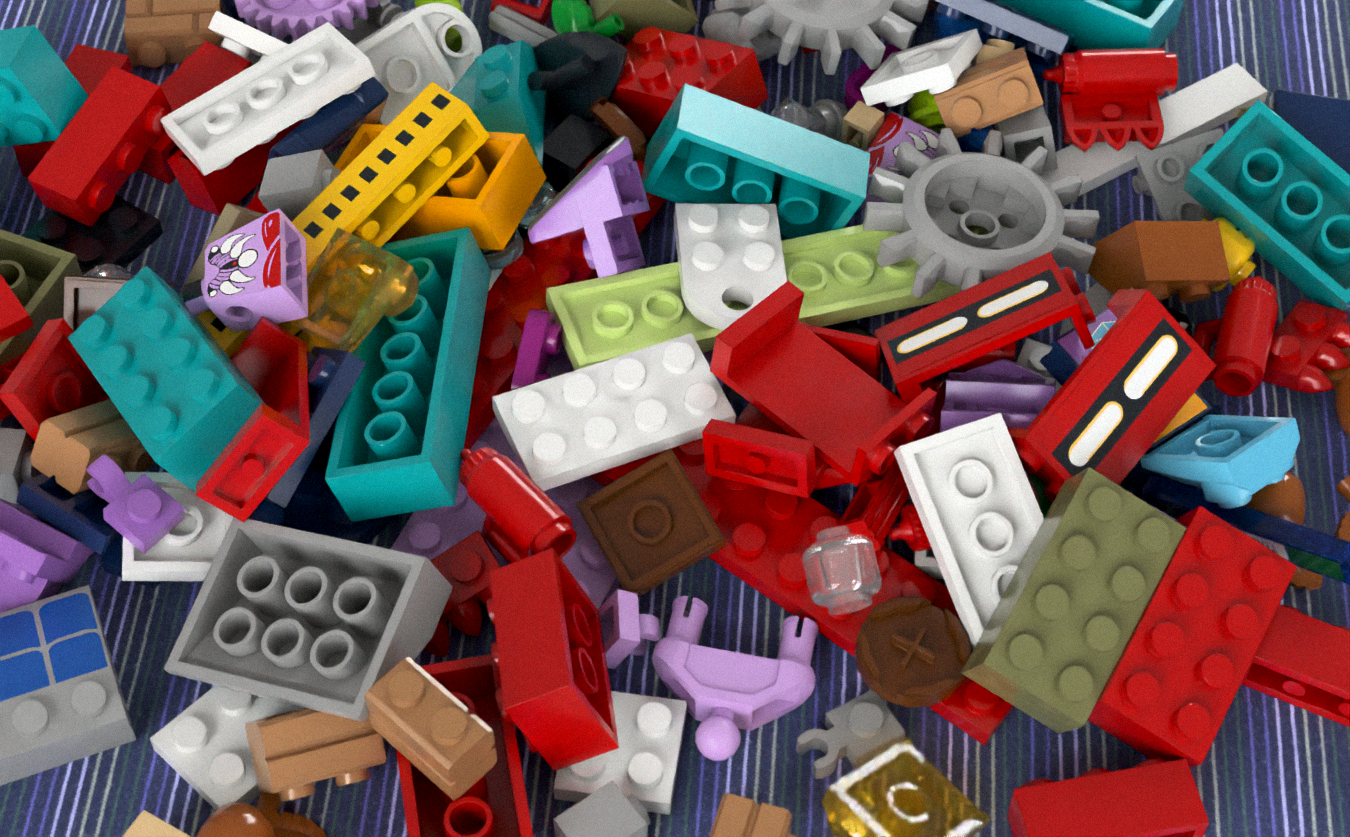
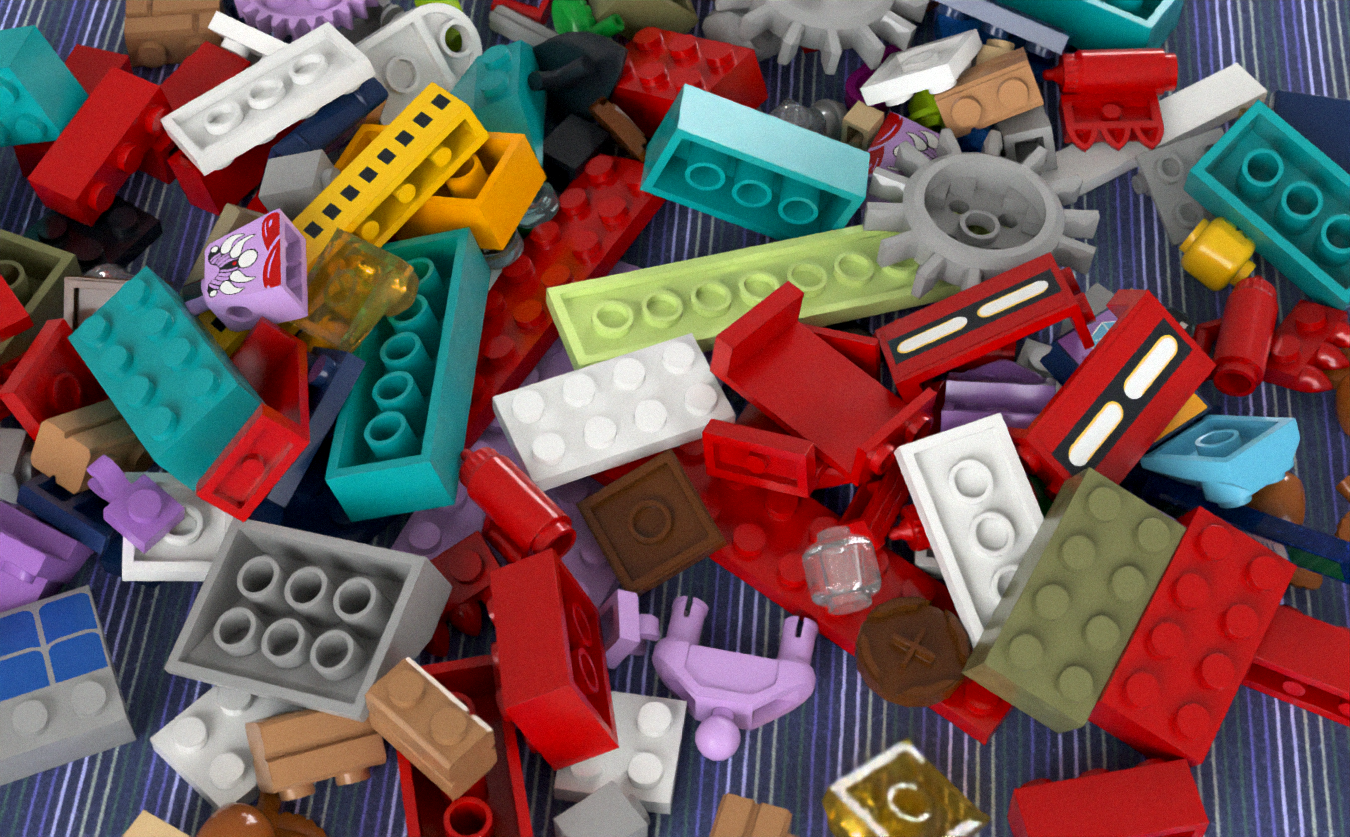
(538, 341): magenta plate -> none
(603, 206): piece -> none
(727, 257): white plate -> none
(855, 730): light grey plate -> none
(1162, 258): dark orange slope -> none

